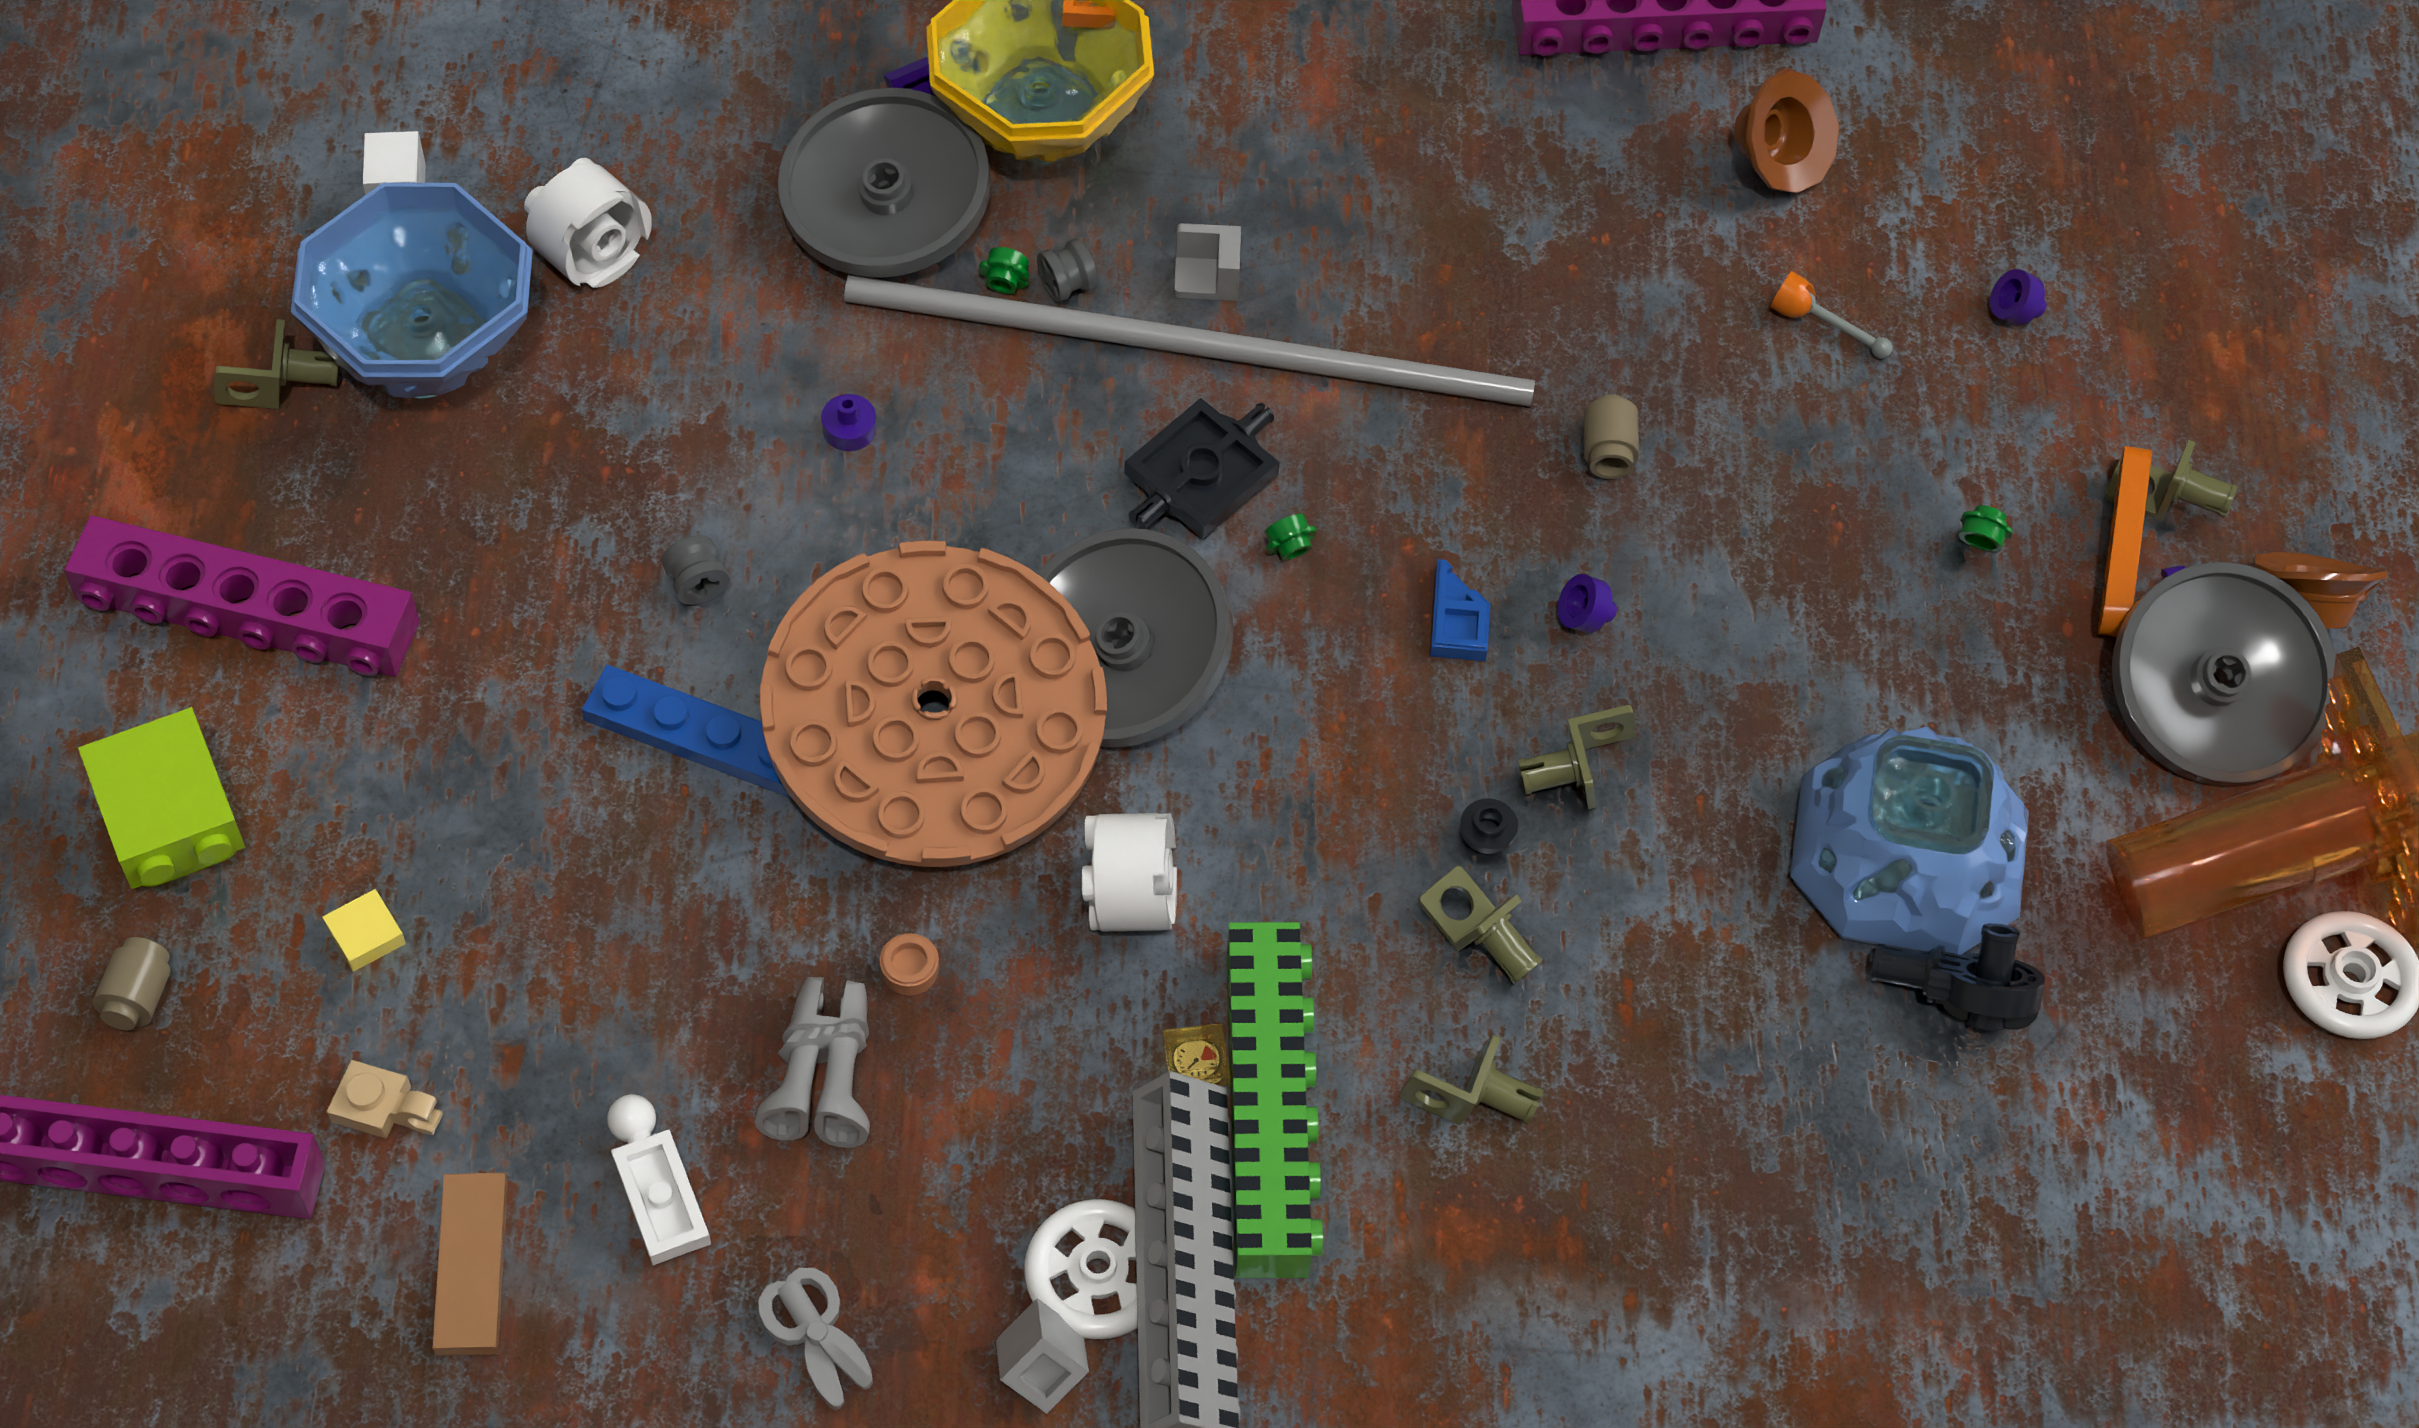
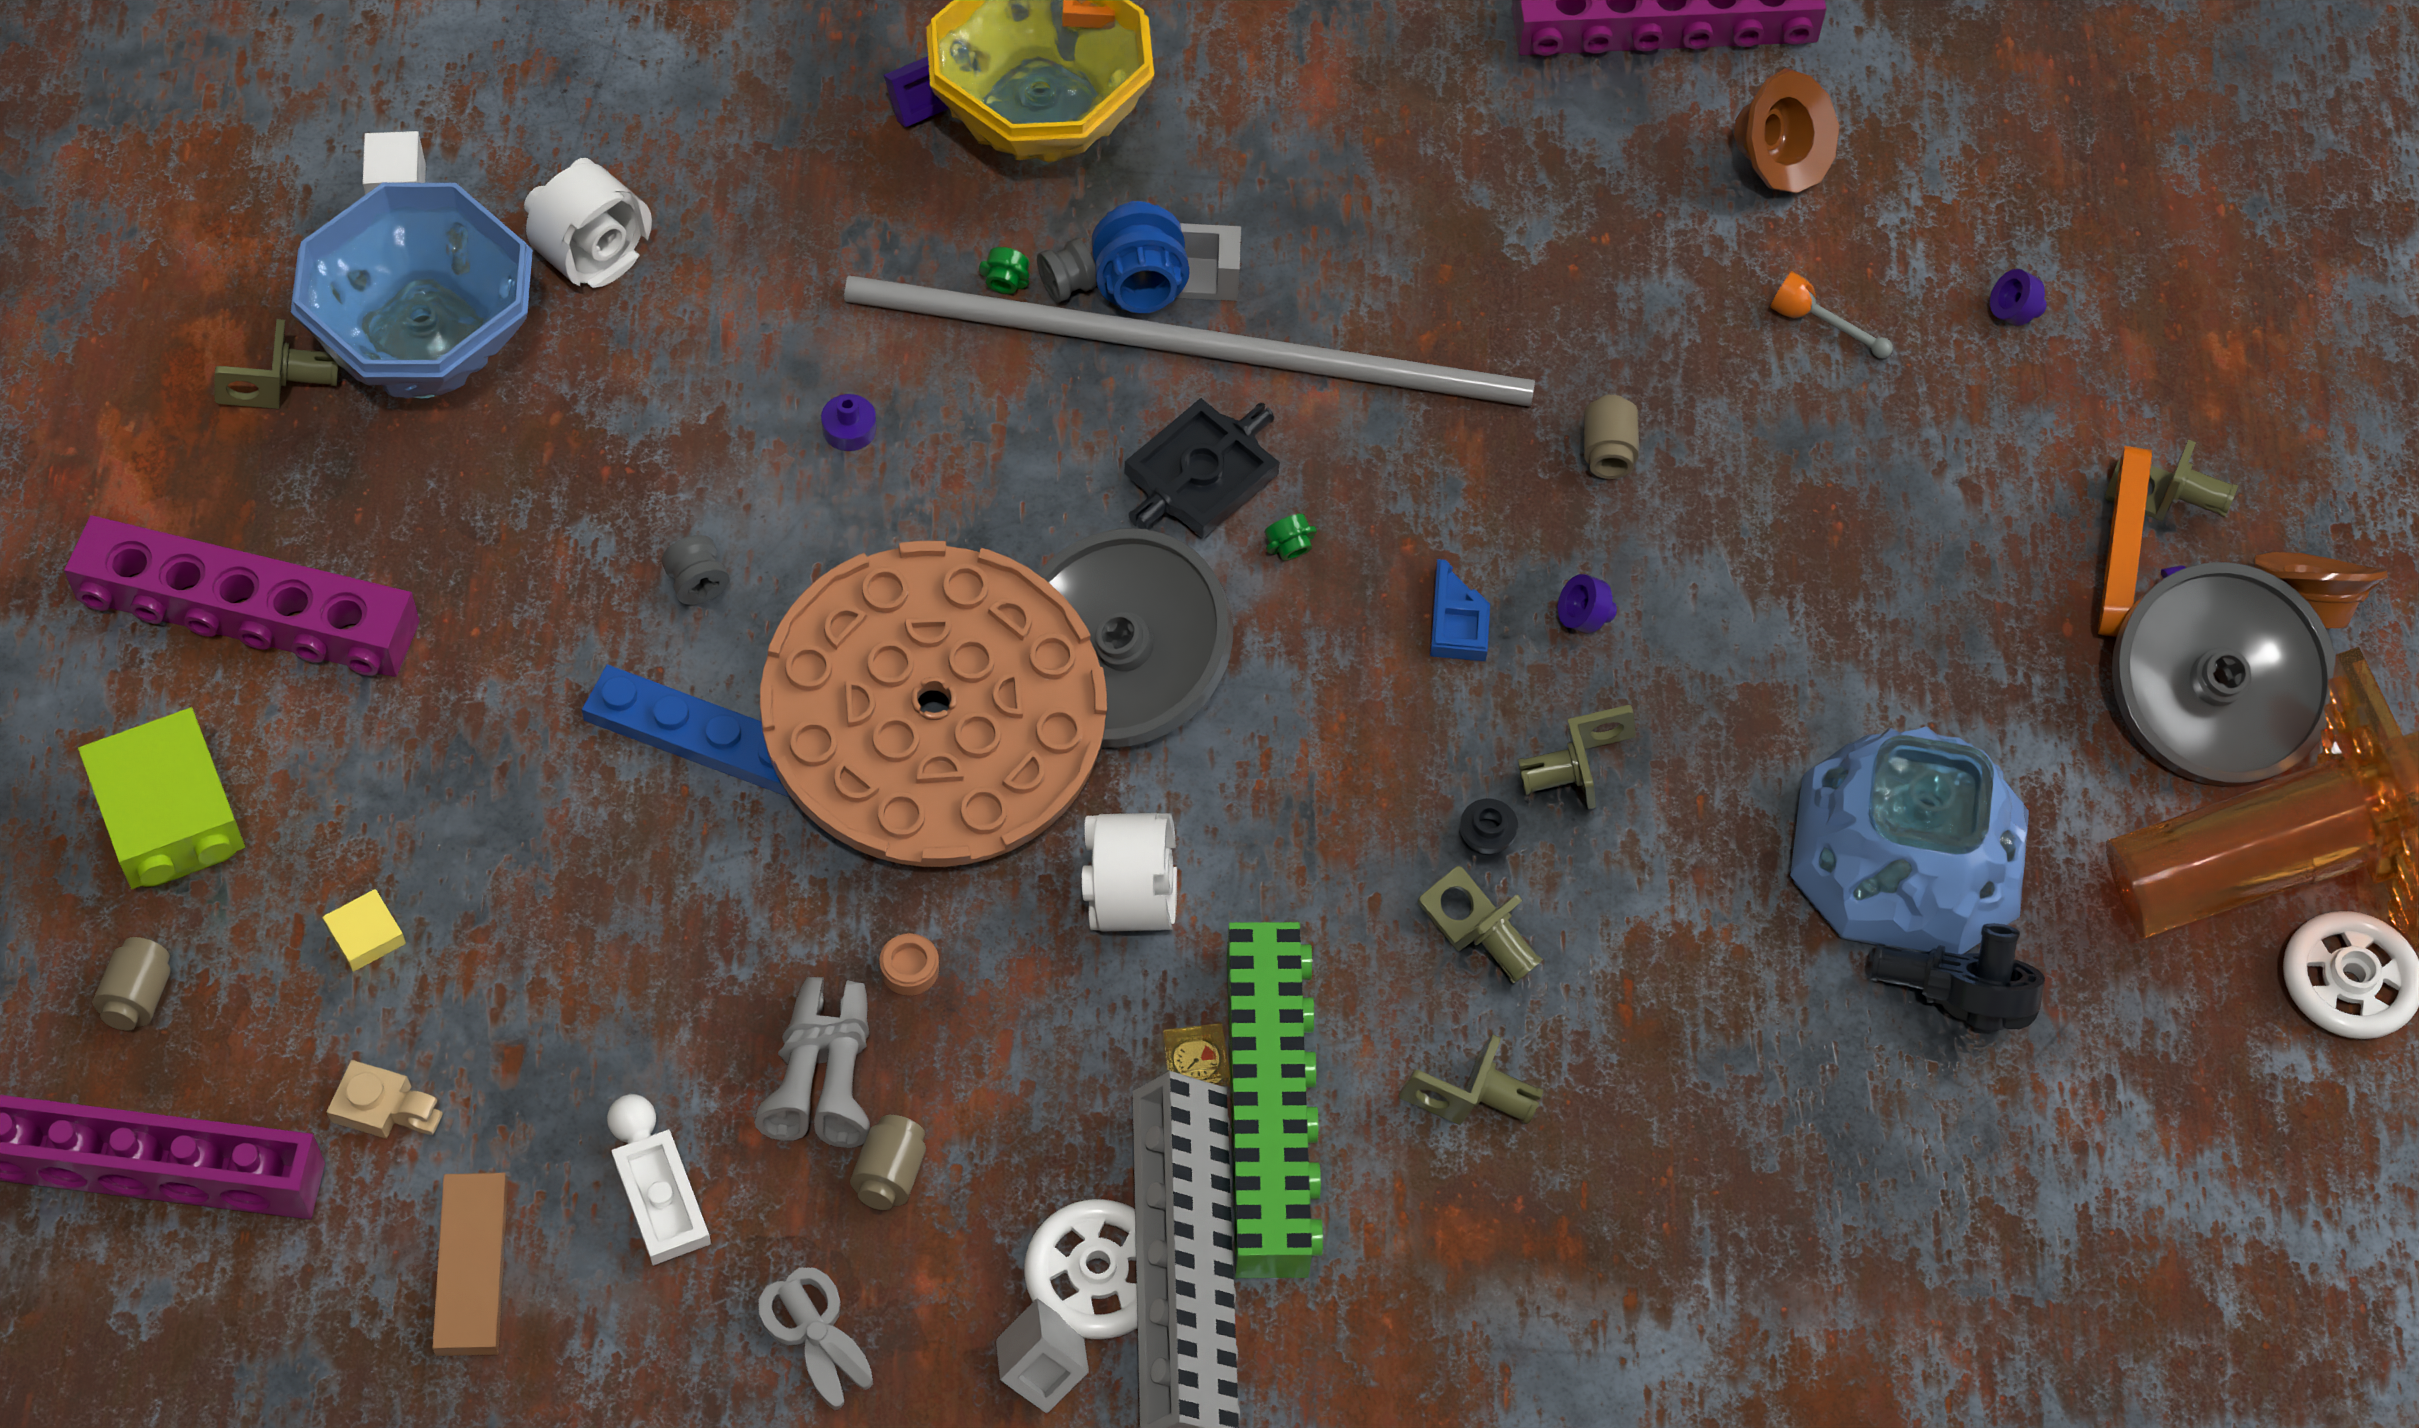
(884, 182): dark grey dish -> none
(889, 1162): none -> dark tan brick
(1140, 257): none -> blue piece
(1985, 528): green plate -> none

